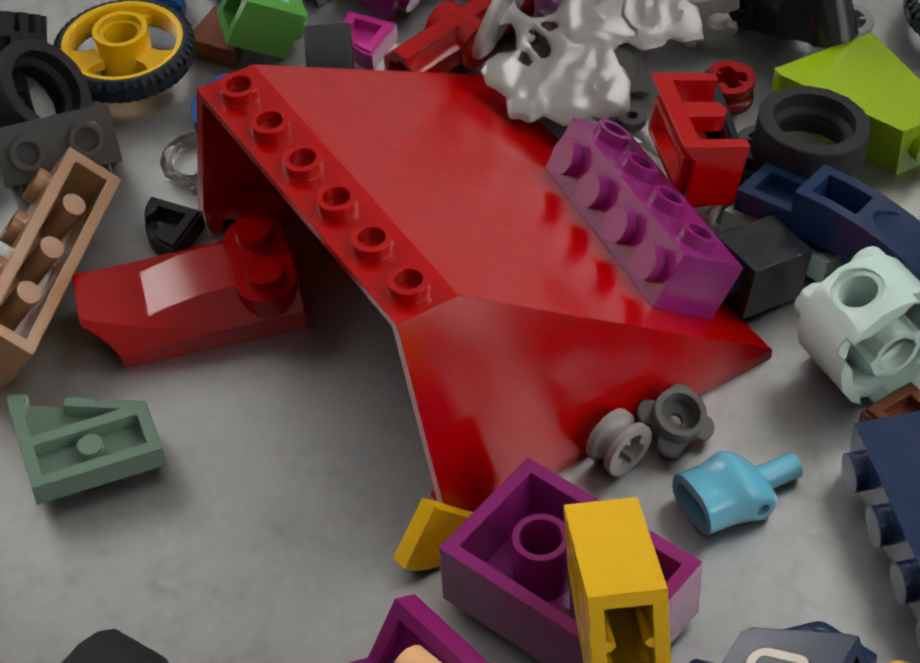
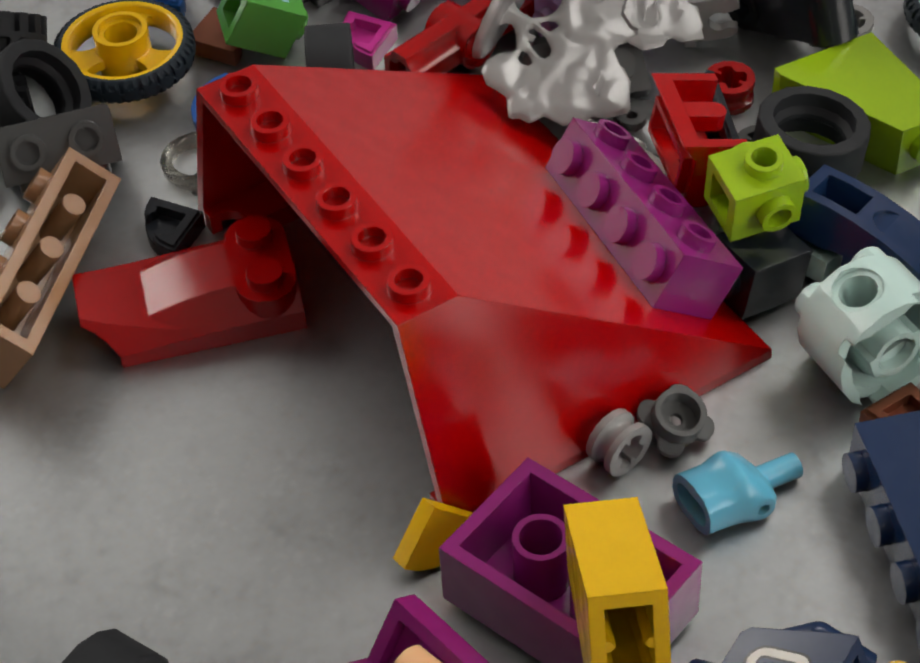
(83, 443): sand green wing -> none
(755, 187): none -> lime brick

